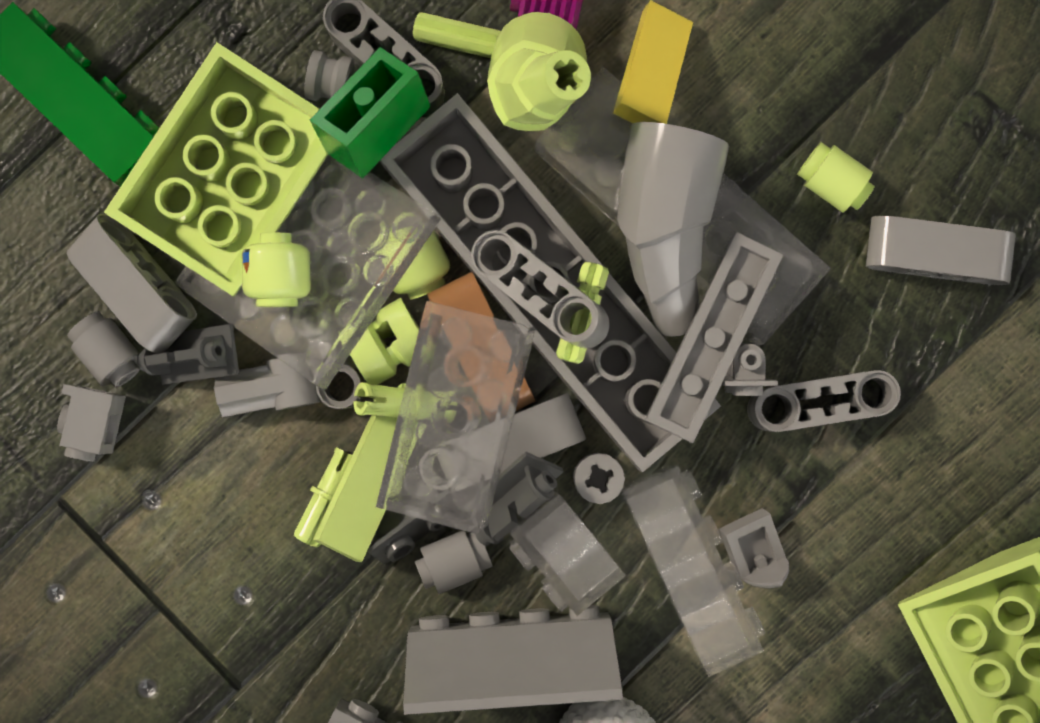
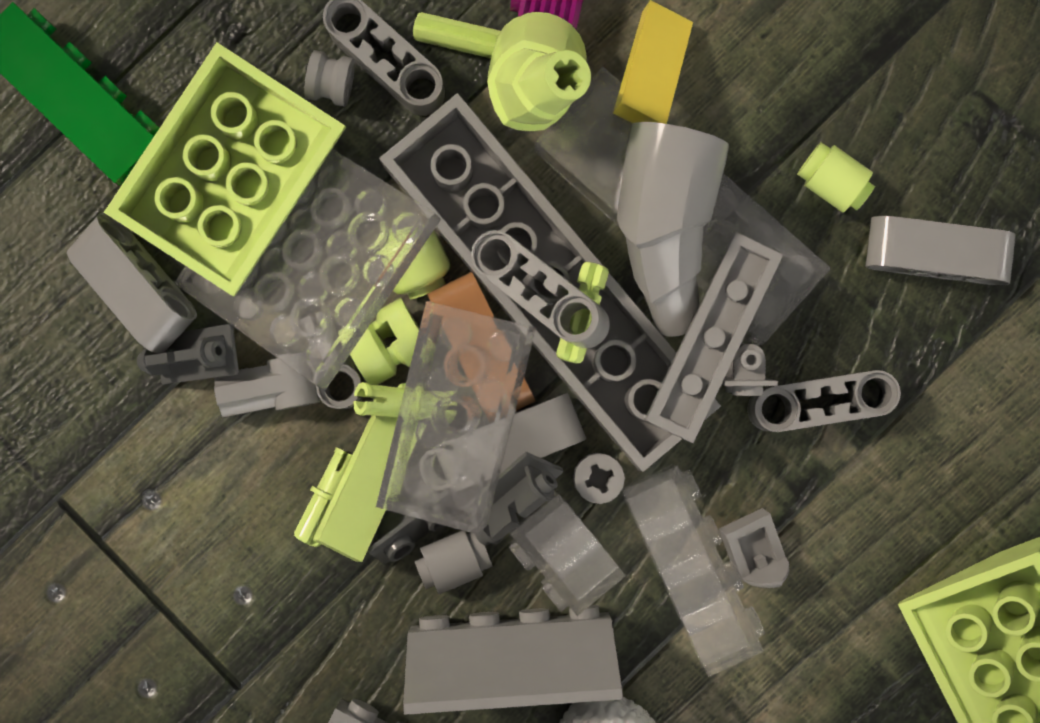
(89, 421): light grey brick -> none
(104, 350): light grey brick -> none
(276, 271): yellowish green head -> none
(371, 112): green brick -> none

